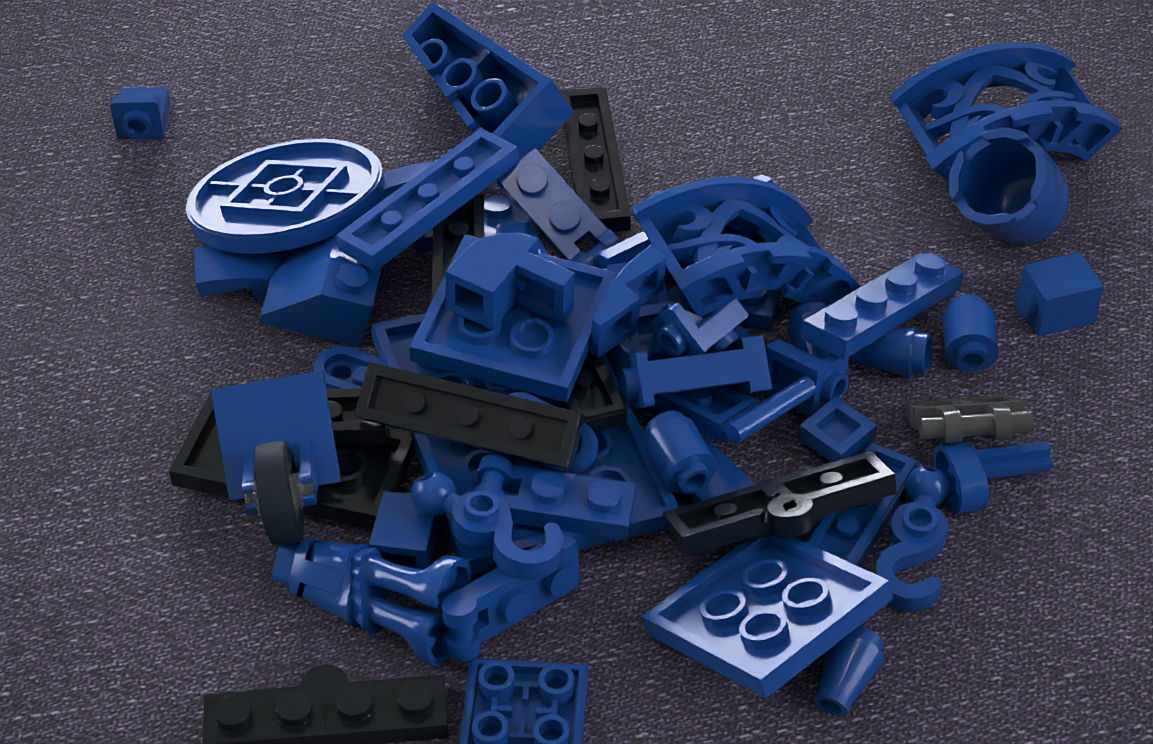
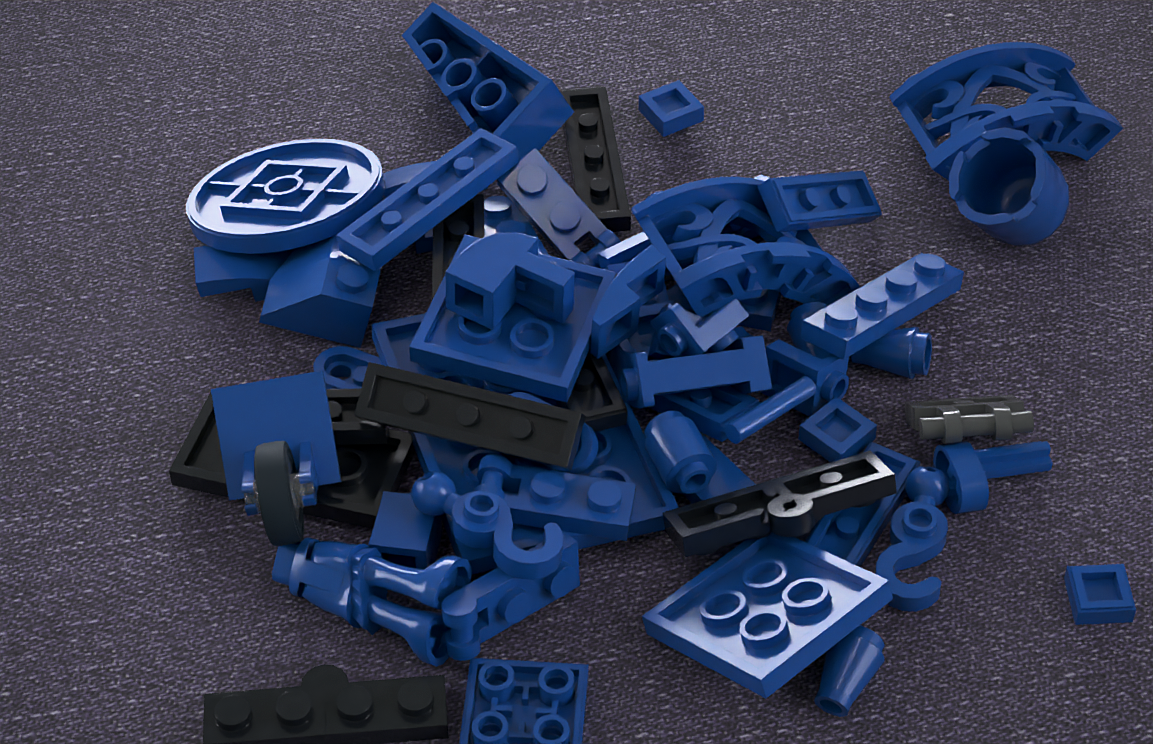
(141, 112): blue bracket -> none
(671, 108): none -> blue plate
(819, 200): none -> blue tile
(969, 333): blue brick -> none
(1059, 294): blue brick -> none
(1099, 594): none -> blue tile

